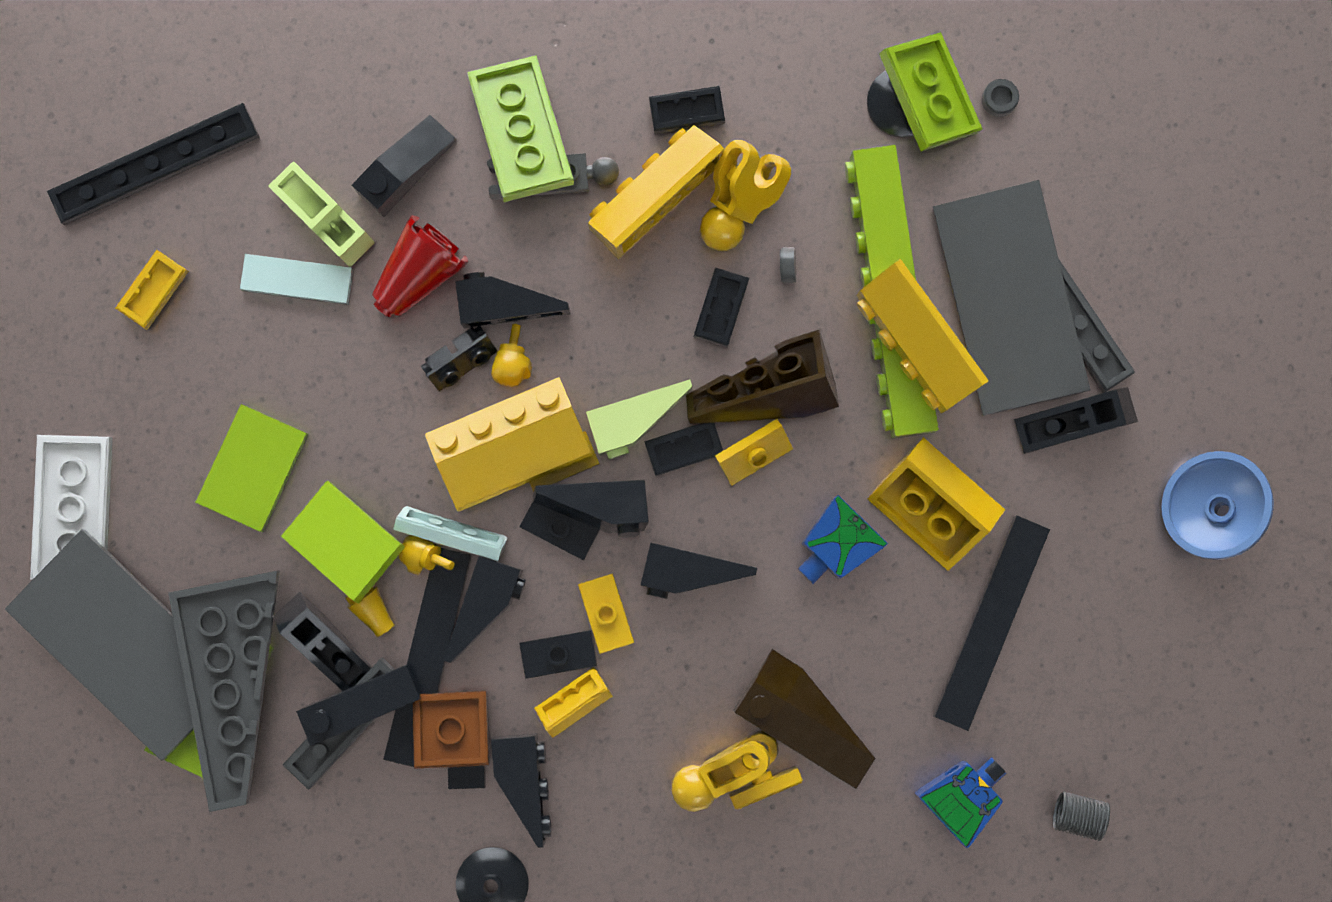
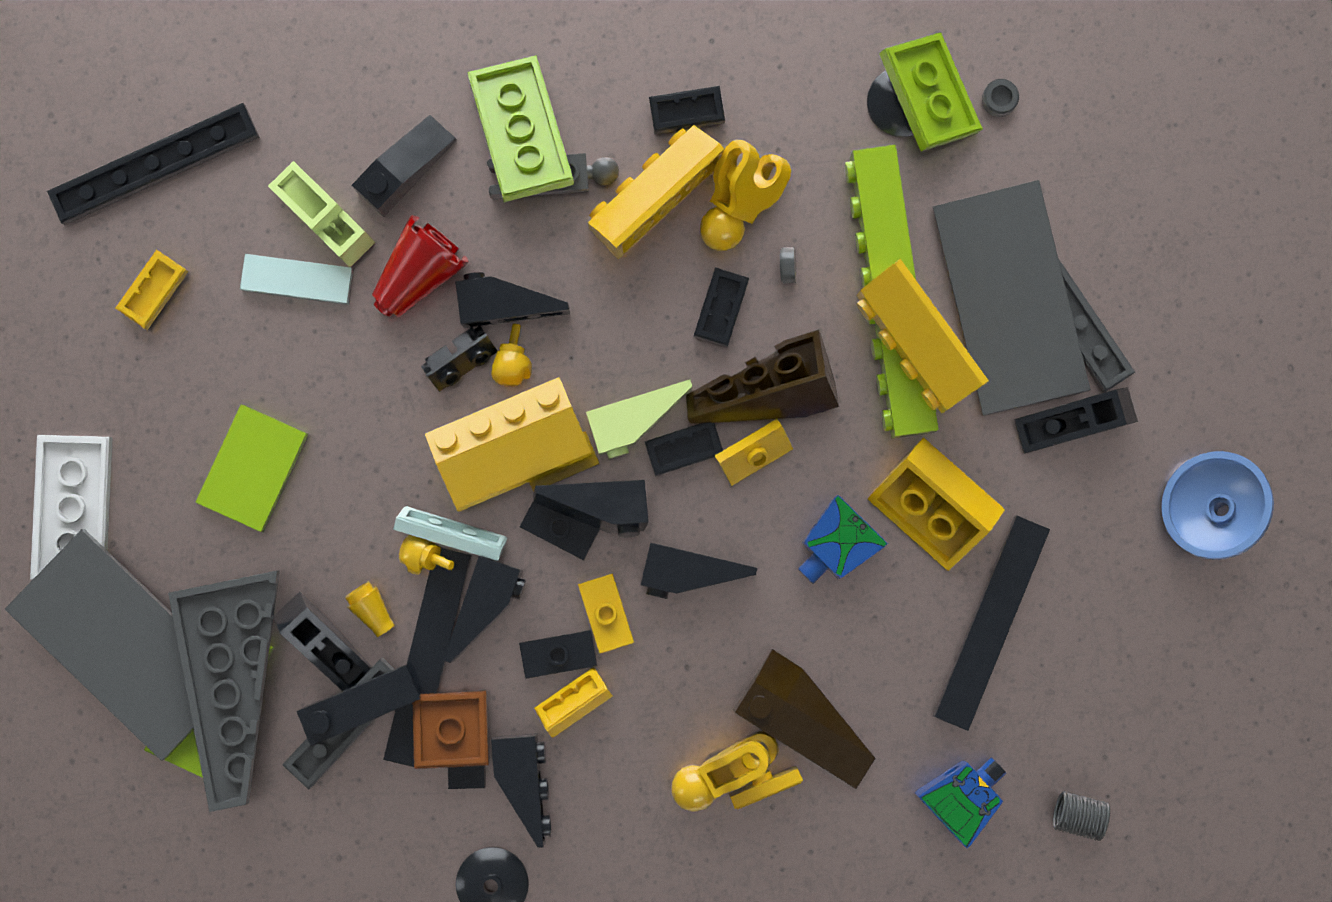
(343, 541): lime tile -> none

